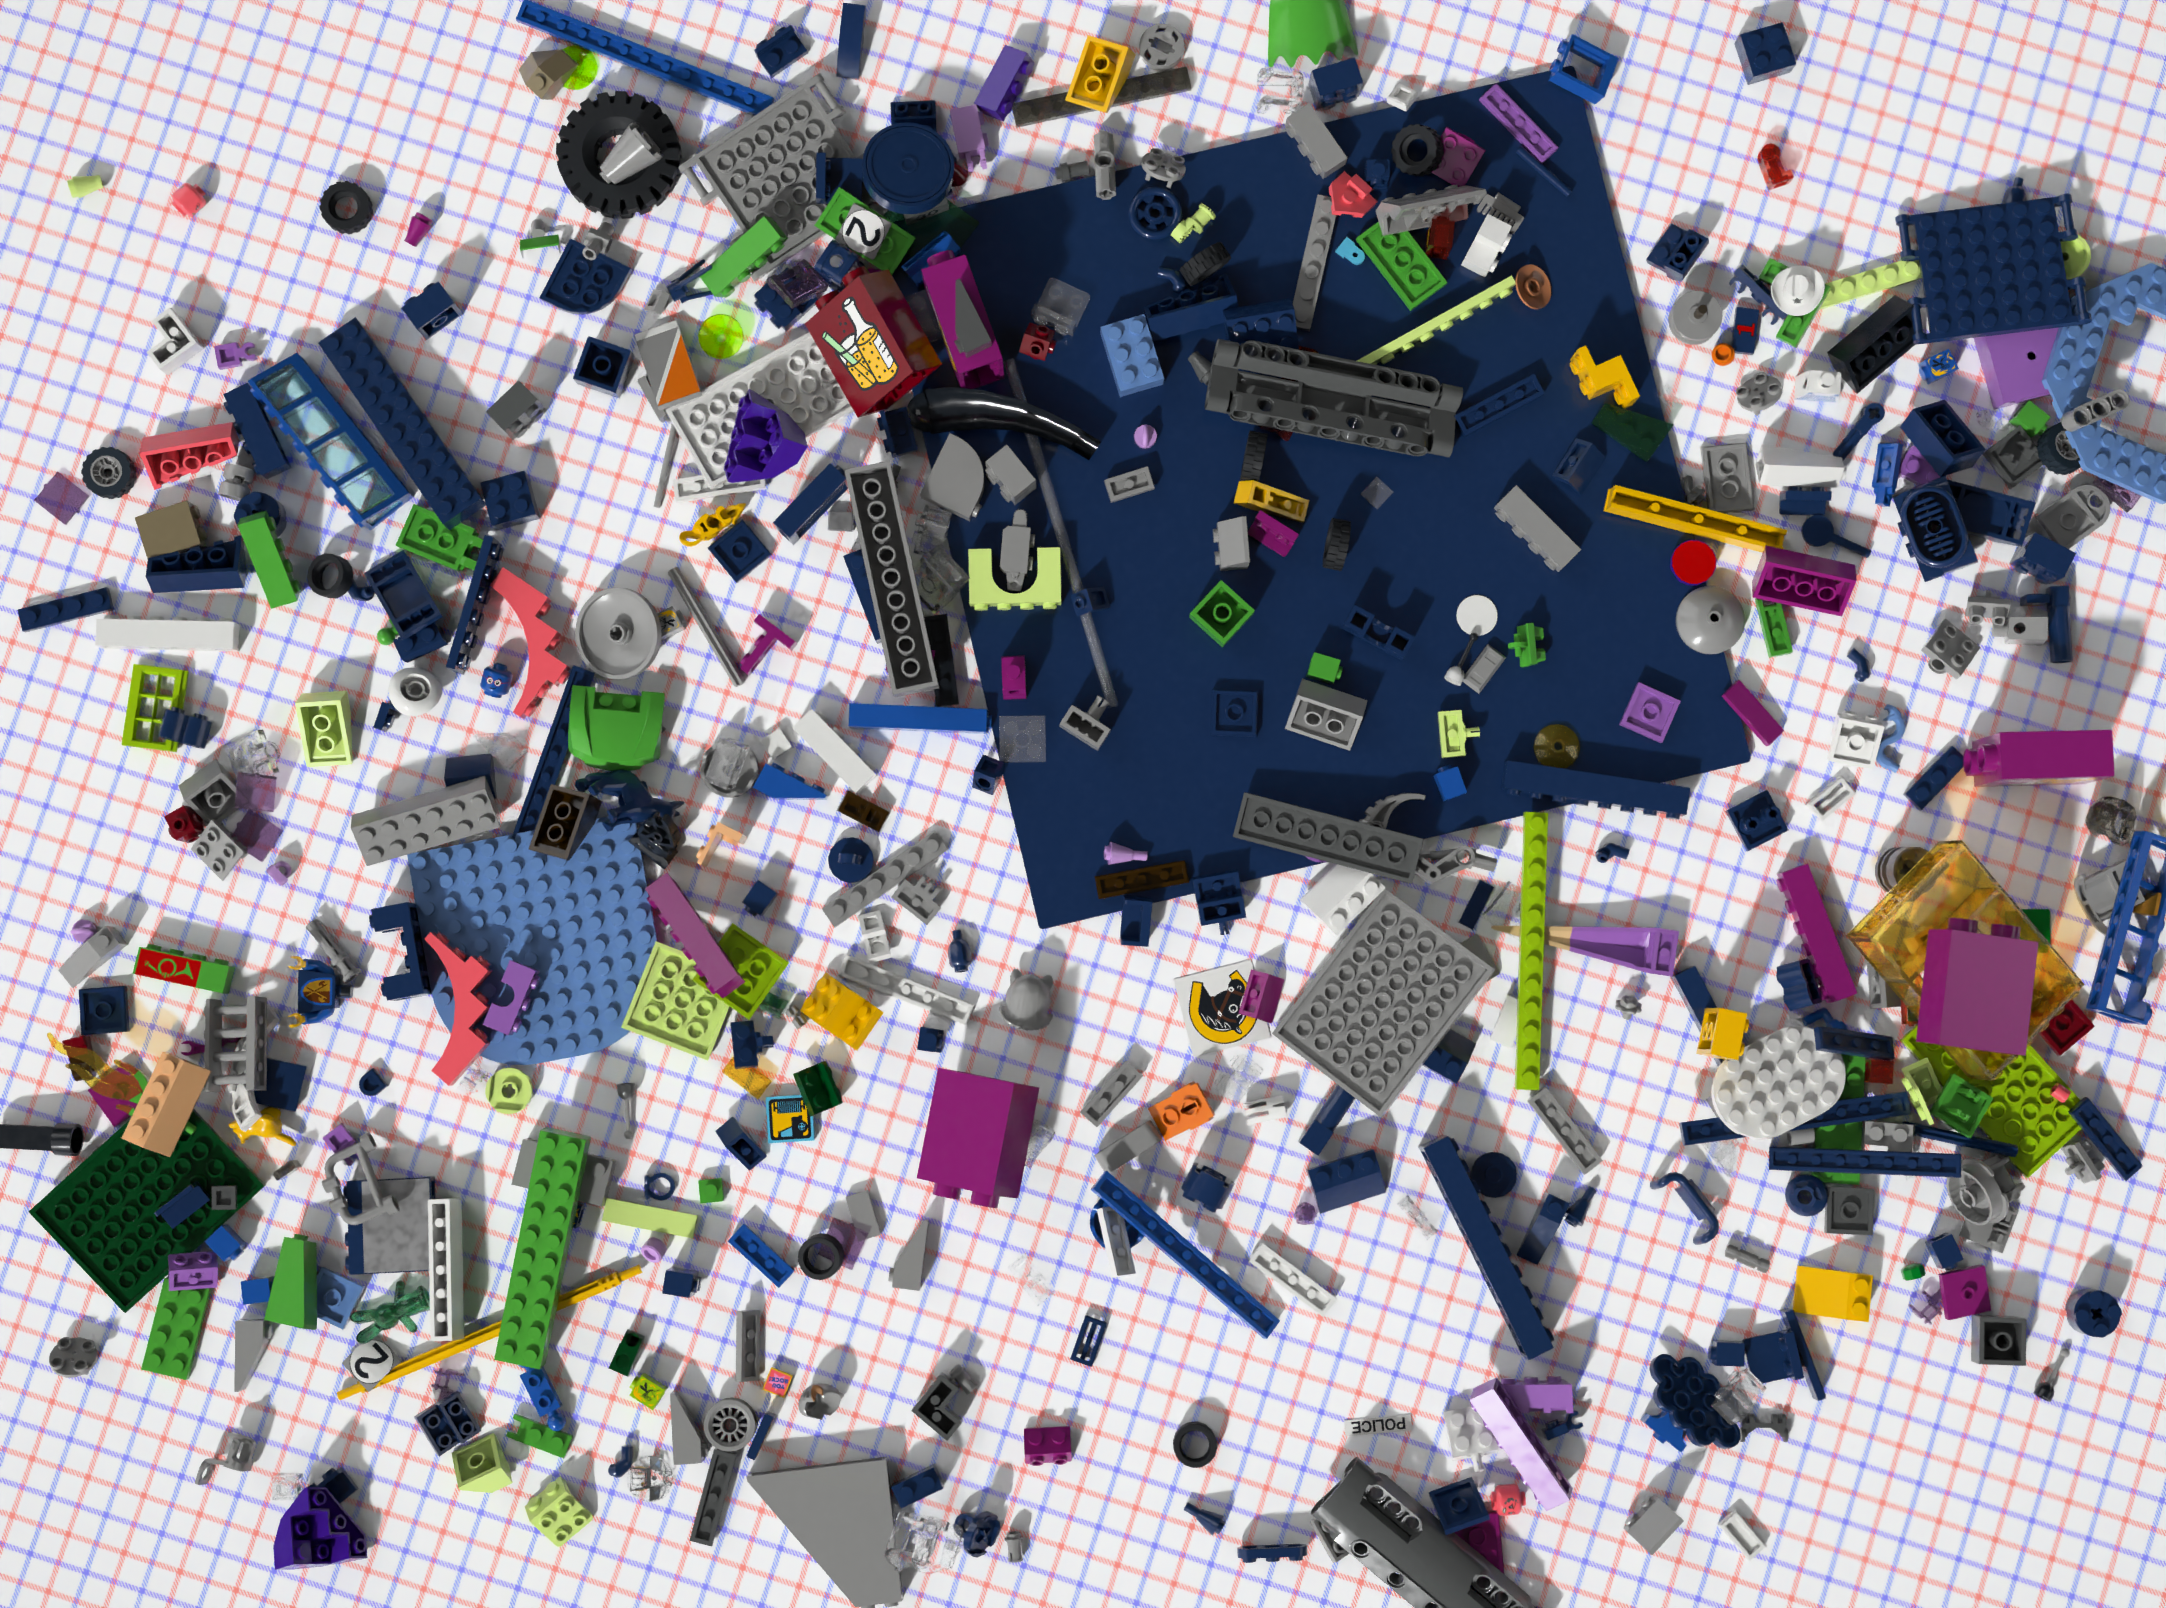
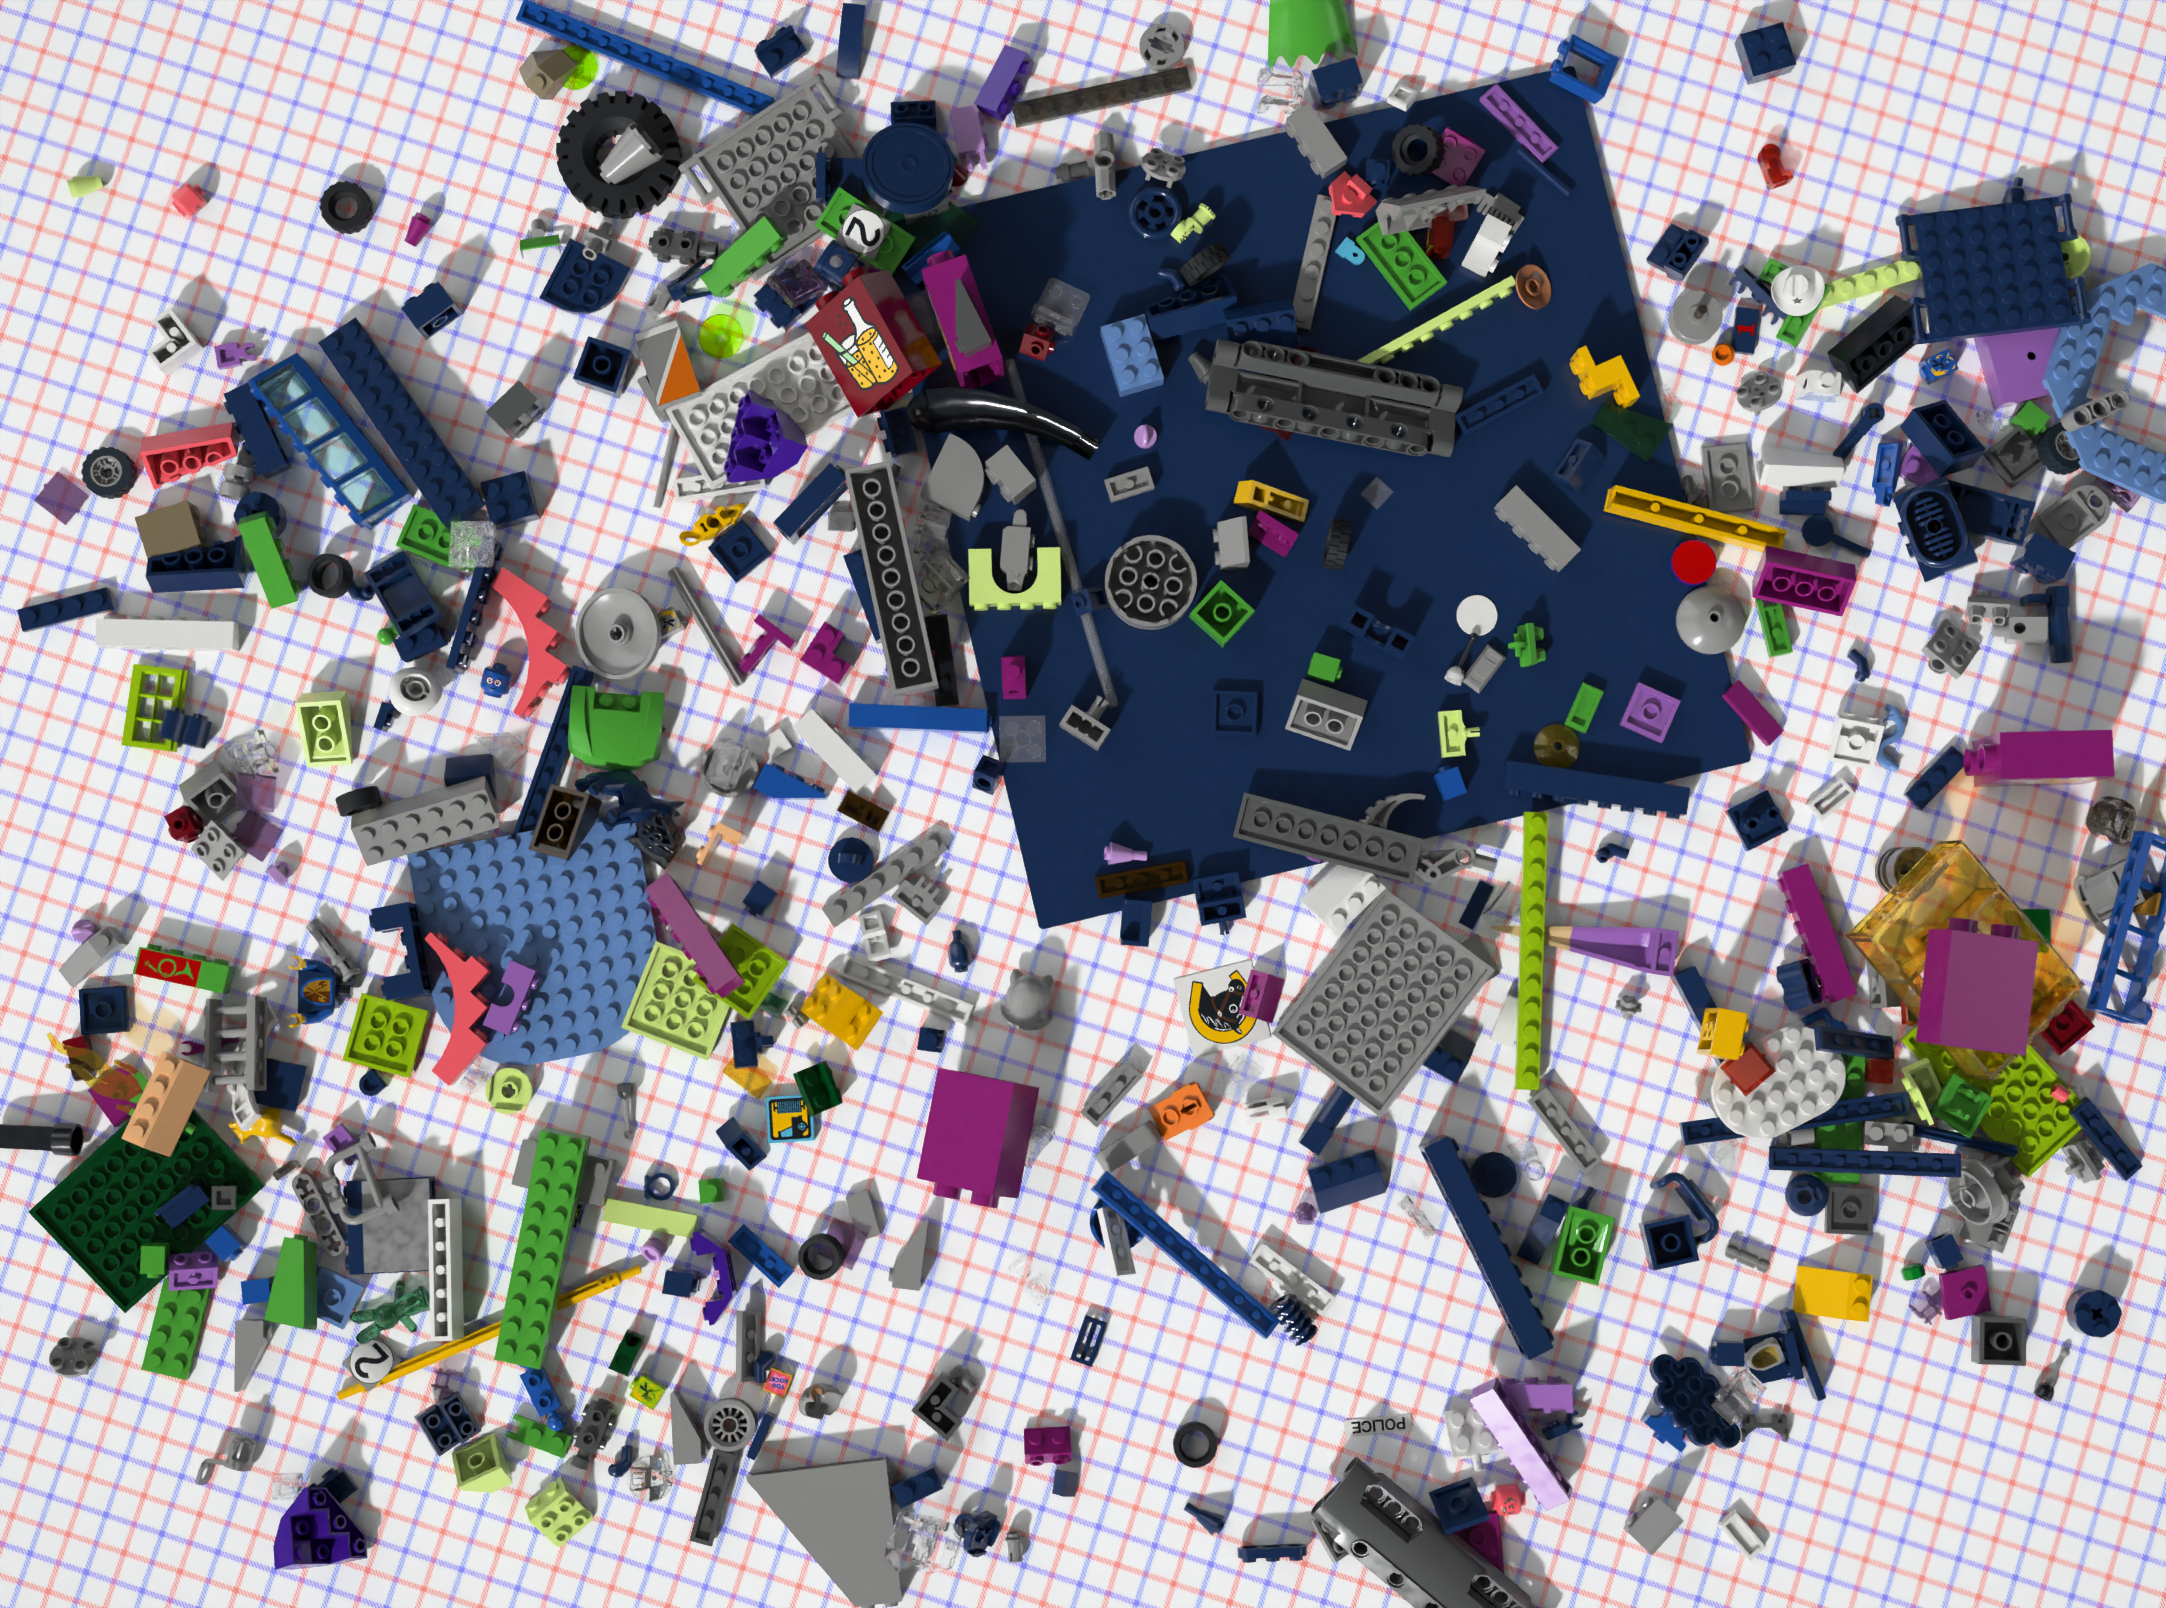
(154, 1259): none -> bright green brick
(323, 1212): none -> light grey beam
(358, 801): none -> black tyre
(386, 1035): none -> lime plate
(471, 544): none -> clear bracket
(595, 1428): none -> dark grey brick
(674, 249): none -> dark grey brick
(705, 1243): none -> dark purple slope
(762, 1364): none -> dark blue arm
(821, 655): none -> magenta brick
(1065, 1483): none -> dark blue slope
(1100, 74): yellow slope -> none
(1153, 606): none -> light grey brick
(1207, 1187): dark blue brick -> none
(1253, 456): black tyre -> none
(1295, 1318): none -> dark blue piece
(1526, 1154): none -> clear piece
(1582, 1245): none -> bright green slope
(1583, 707): none -> bright green tile
(1668, 1241): none -> dark blue brick
(1748, 1070): none -> clear red piece
(1764, 1355): none -> rock

